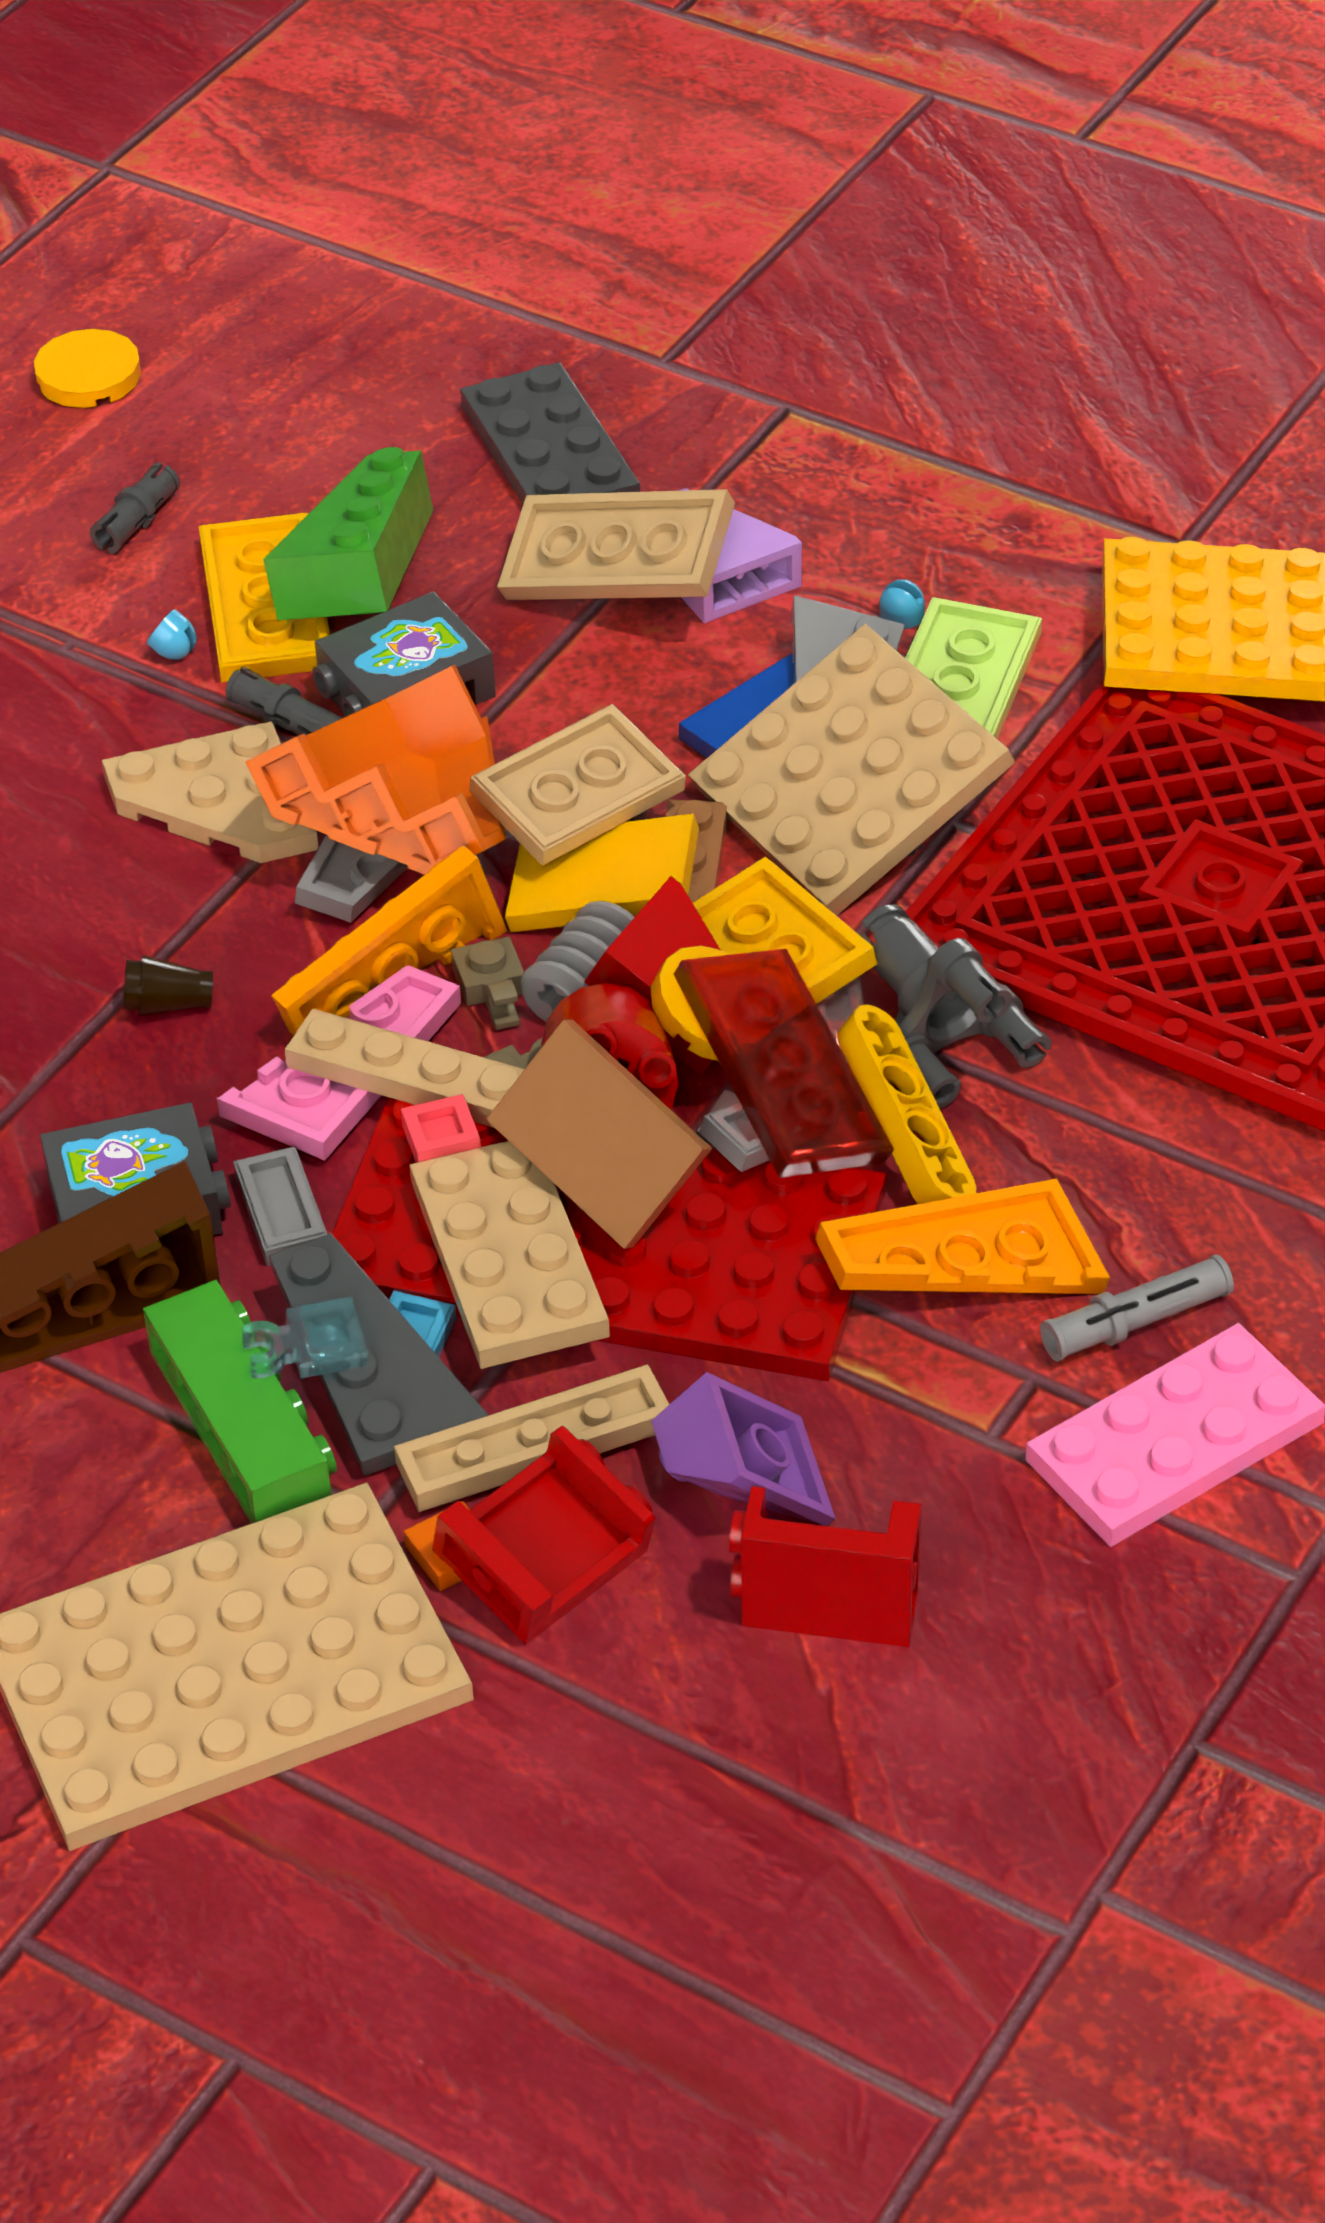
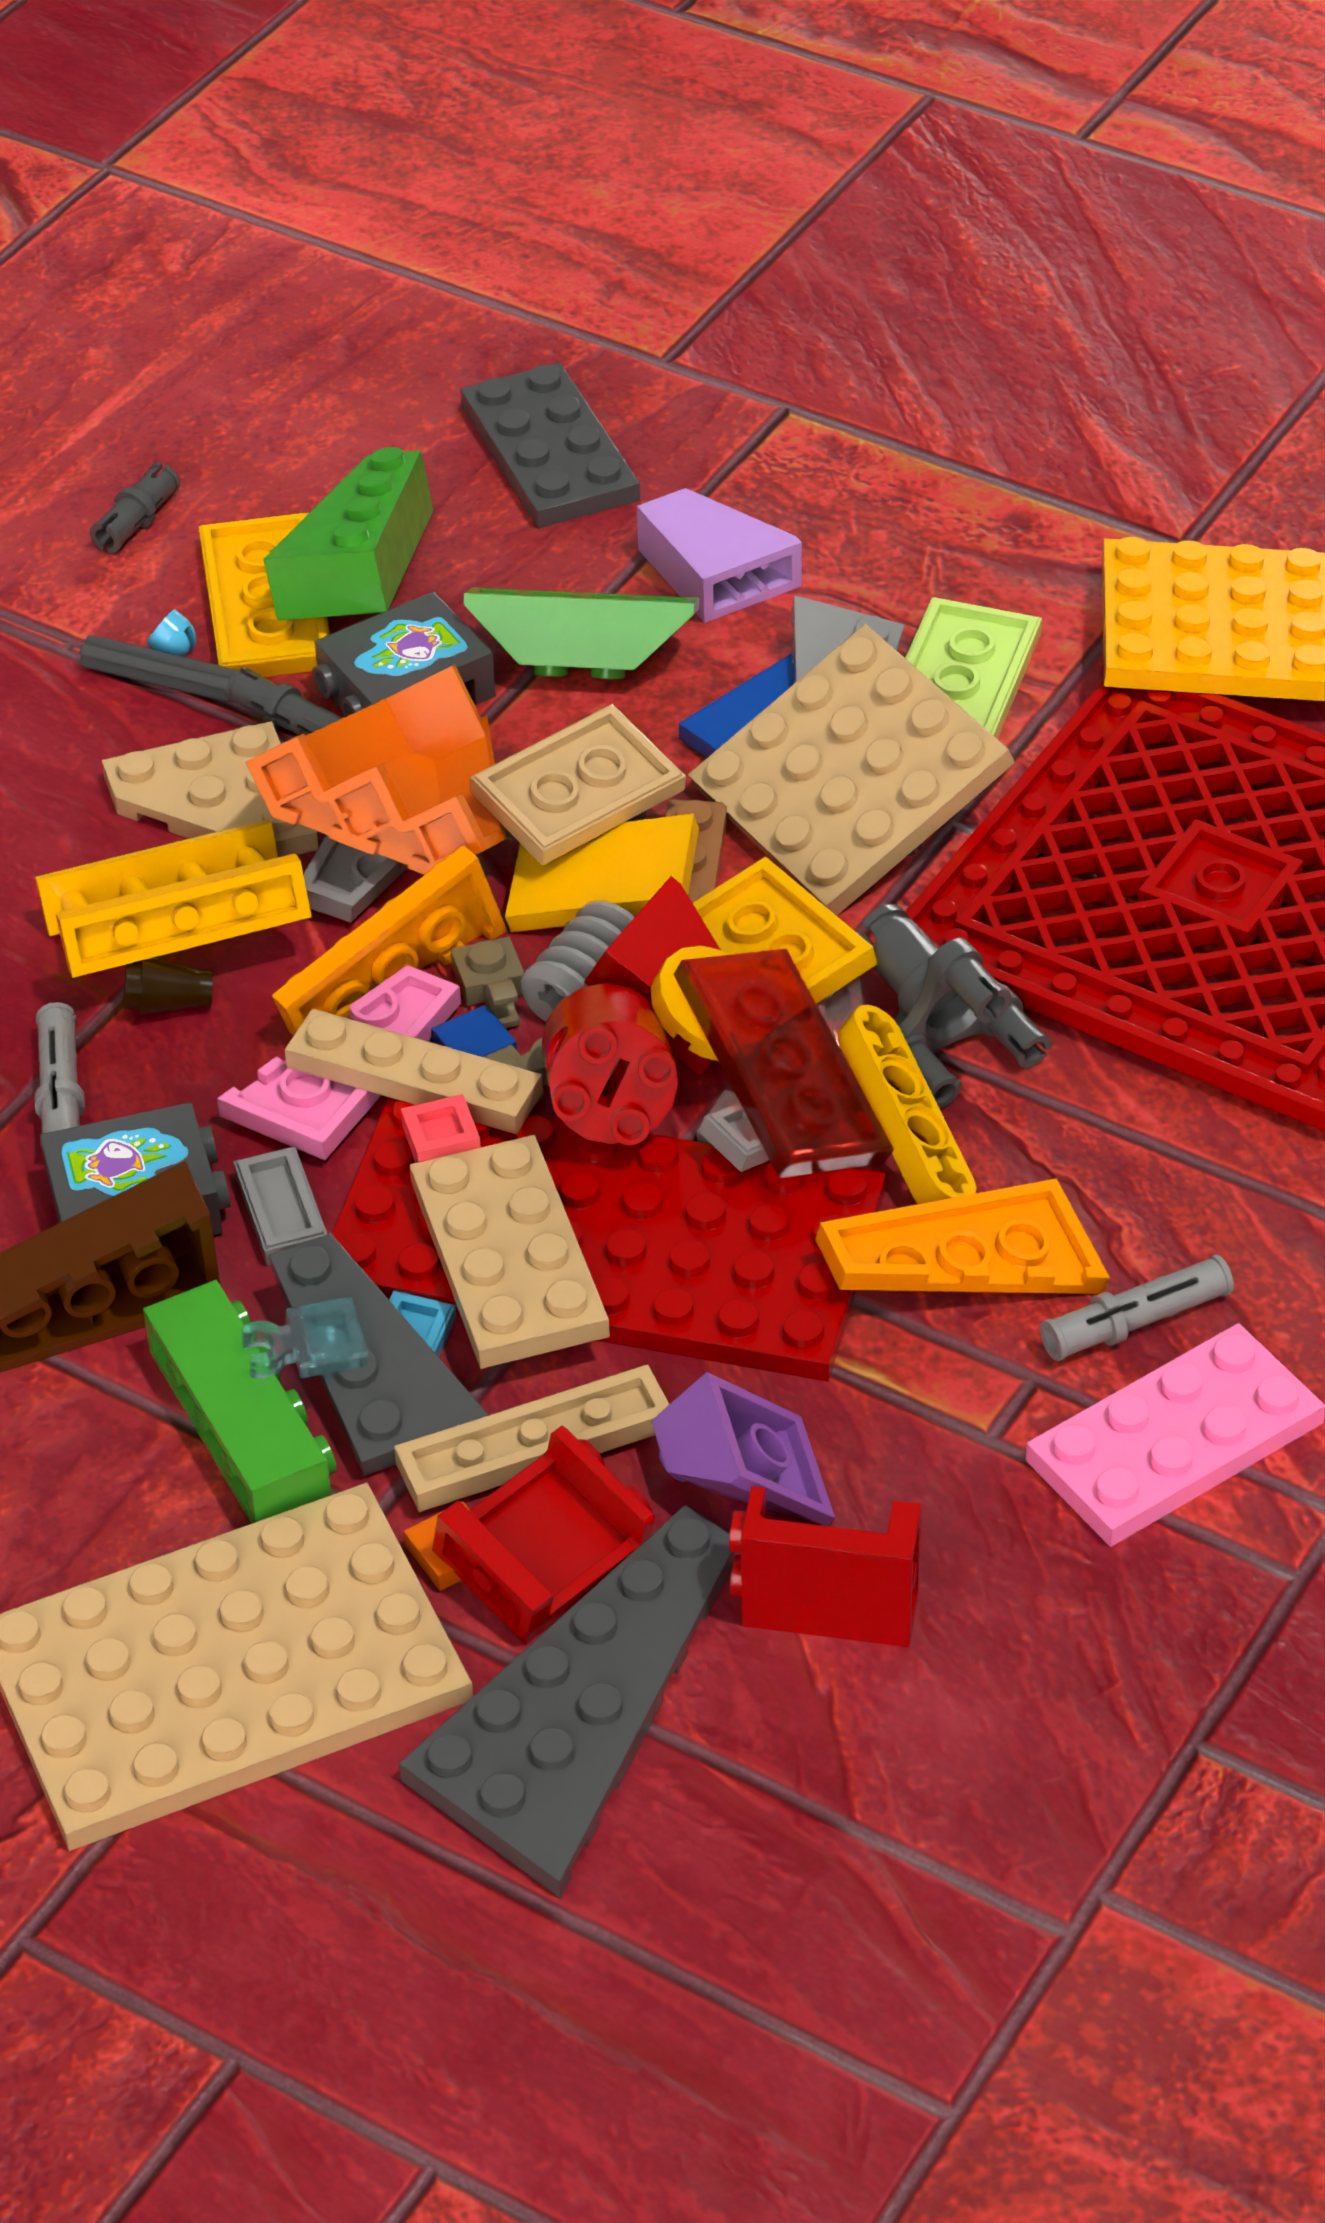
(59, 1097): none -> light grey pin
(87, 367): yellow tile -> none
(155, 667): none -> dark grey axle
(172, 897): none -> yellow fence
(474, 1033): none -> blue tile
(563, 1721): none -> dark grey wing
(578, 627): none -> bright green wedge
(598, 1133): medium nougat tile -> none
(616, 545): tan plate -> none
(902, 603): medium azure hinge -> none

